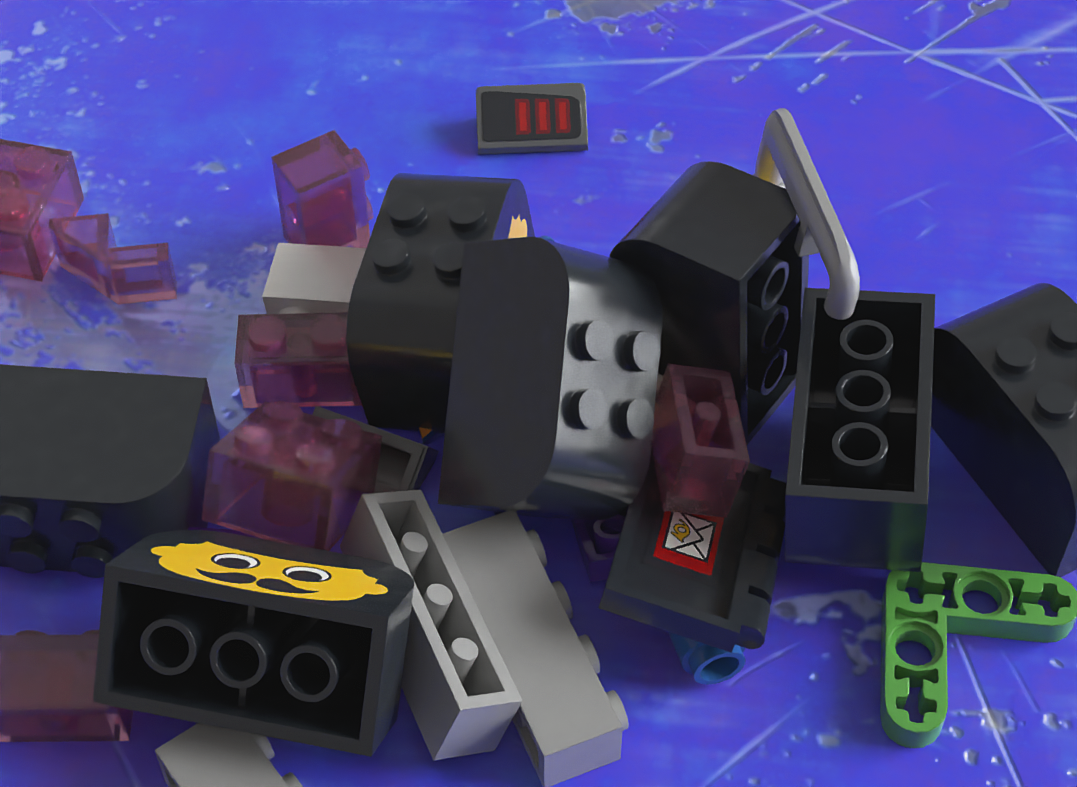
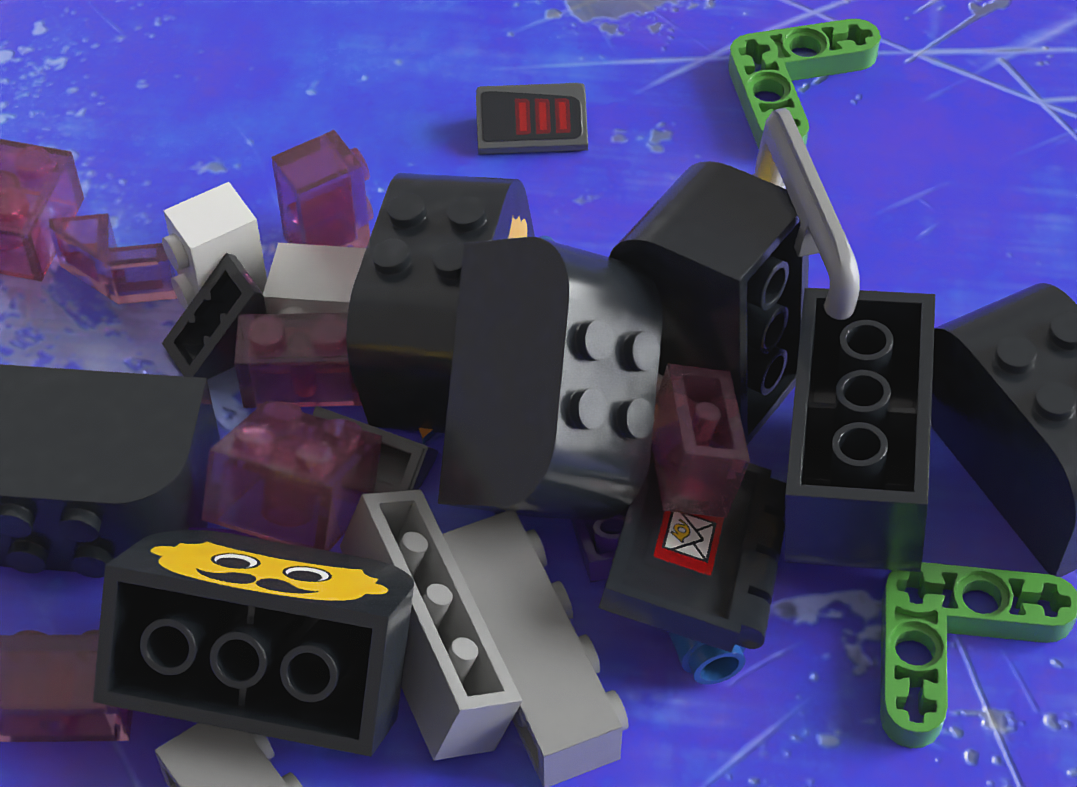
(202, 234): none -> white brick
(206, 332): none -> black slope
(852, 48): none -> bright green beam

